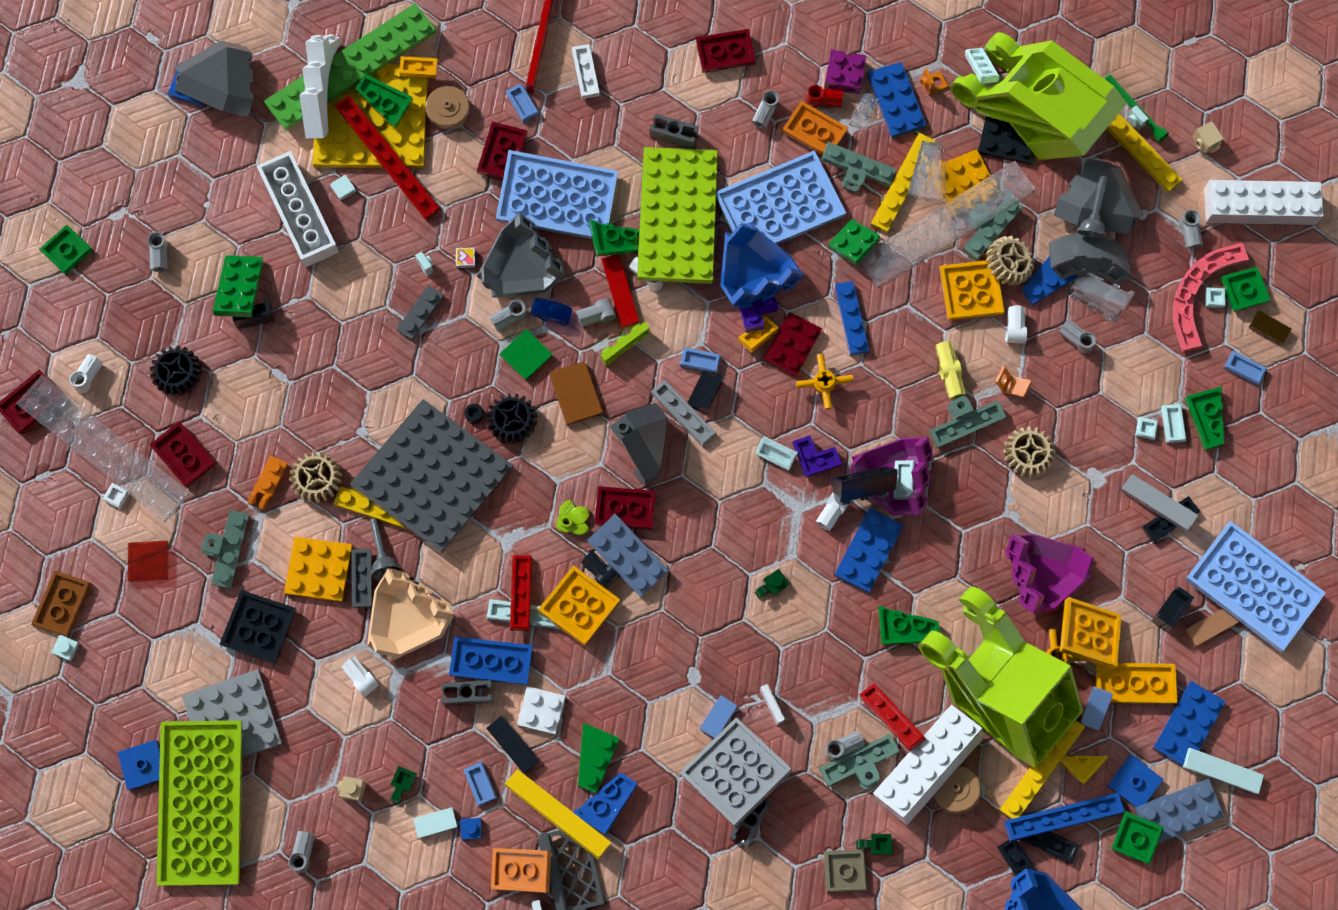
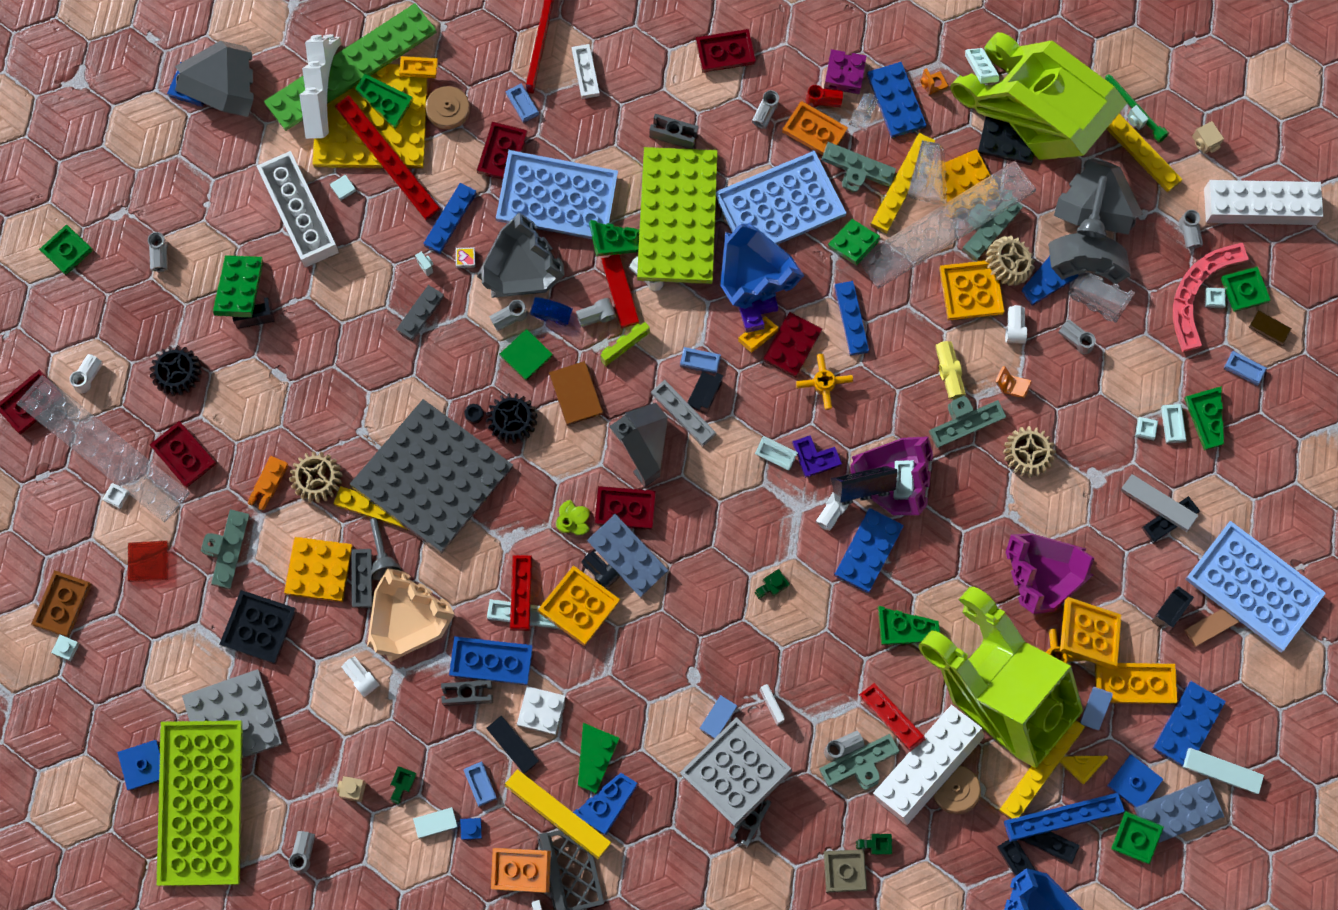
(450, 218): none -> blue plate

